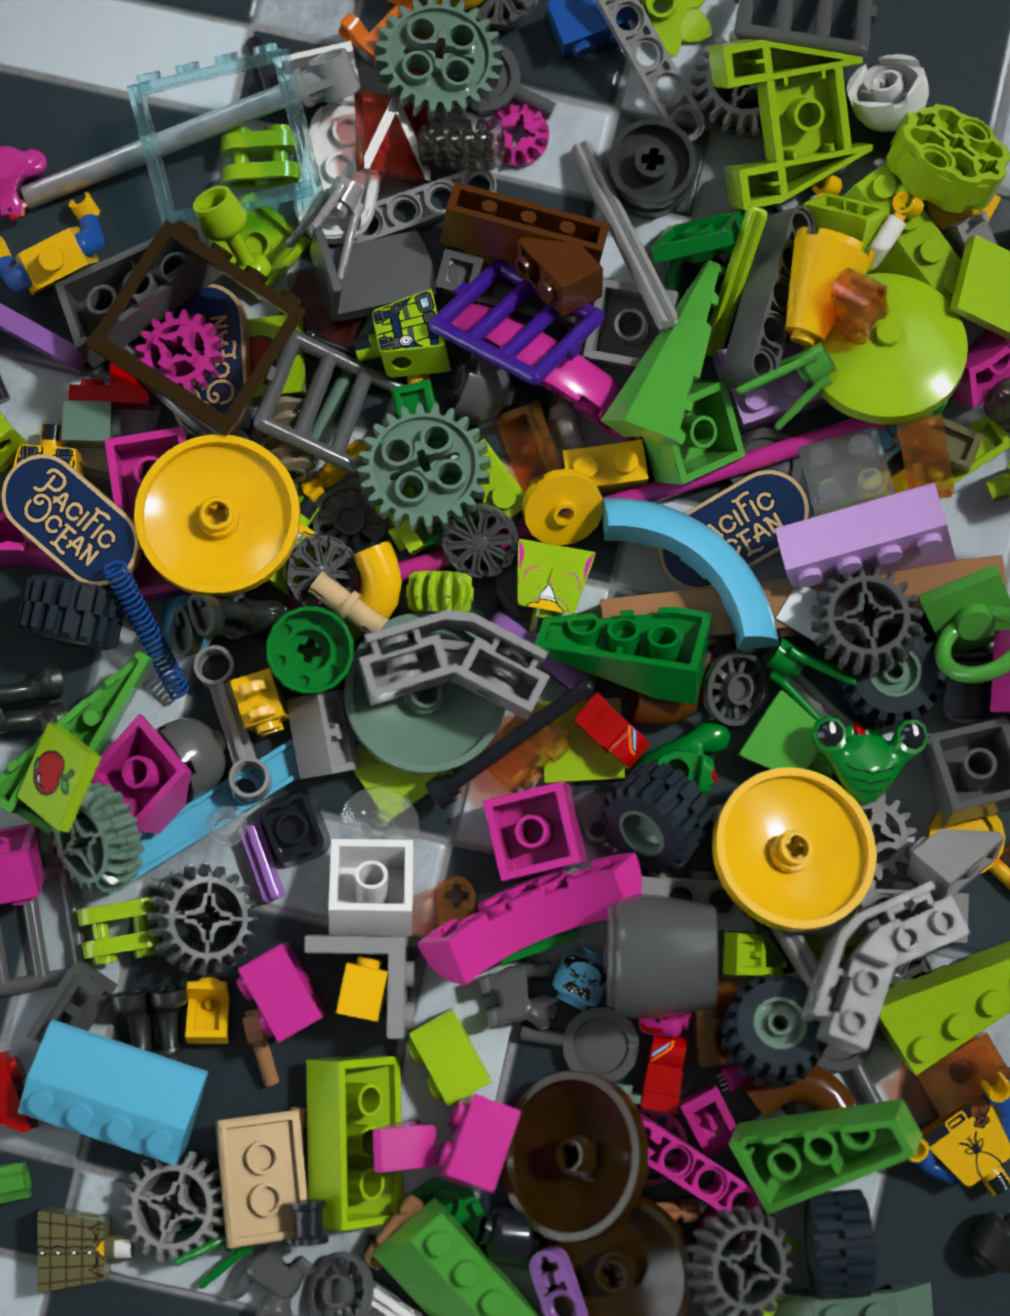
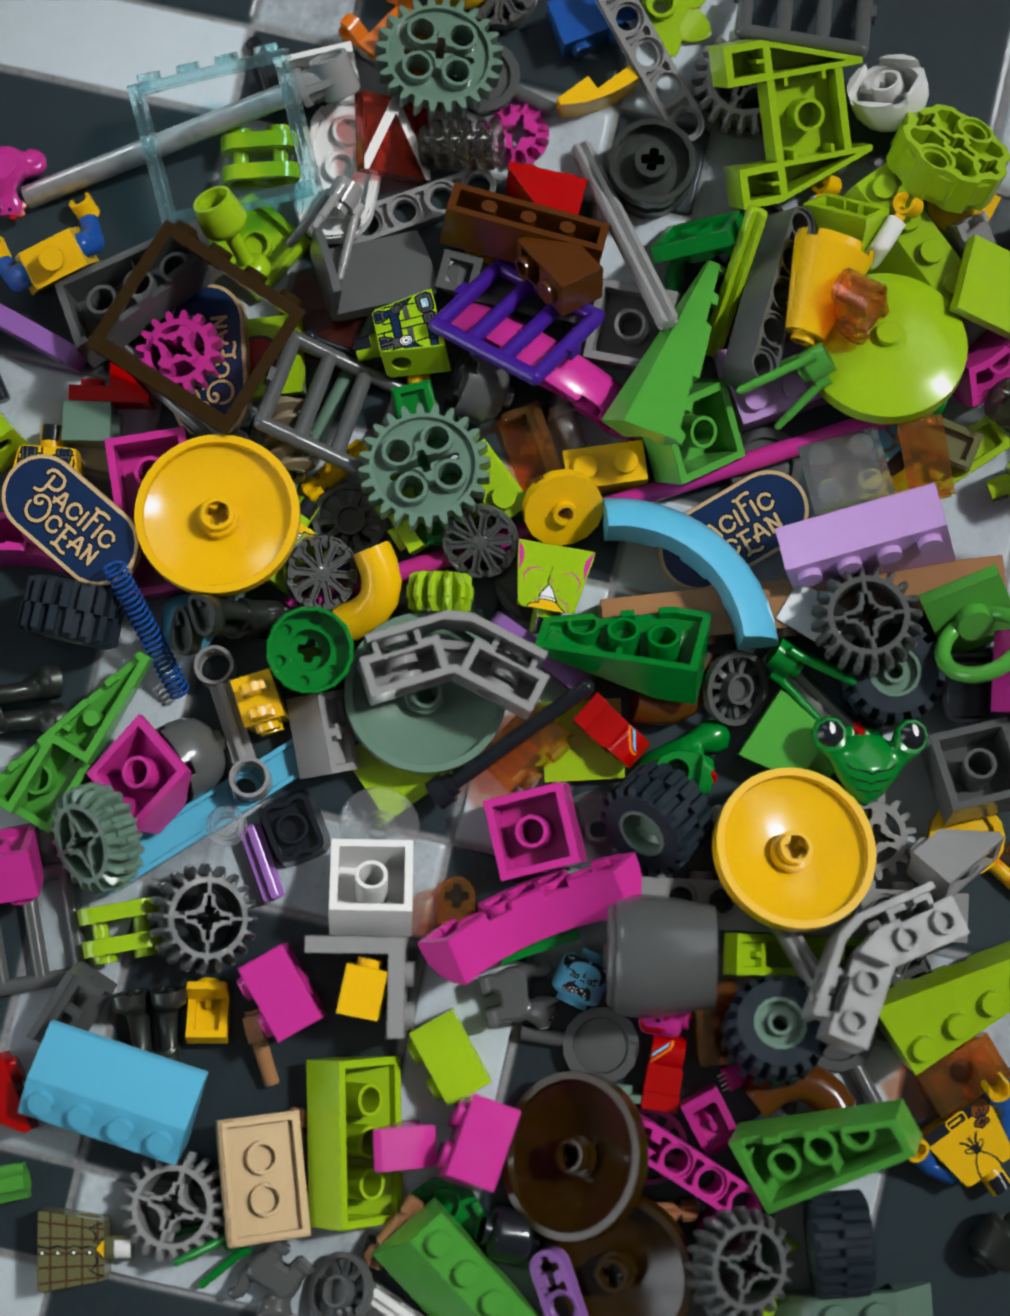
(58, 777): lime tile -> none
(308, 1222): black bush -> none
(347, 604): tan pin -> none
(546, 187): none -> red slope
(587, 98): none -> yellow slope
(786, 965): black hinge -> none

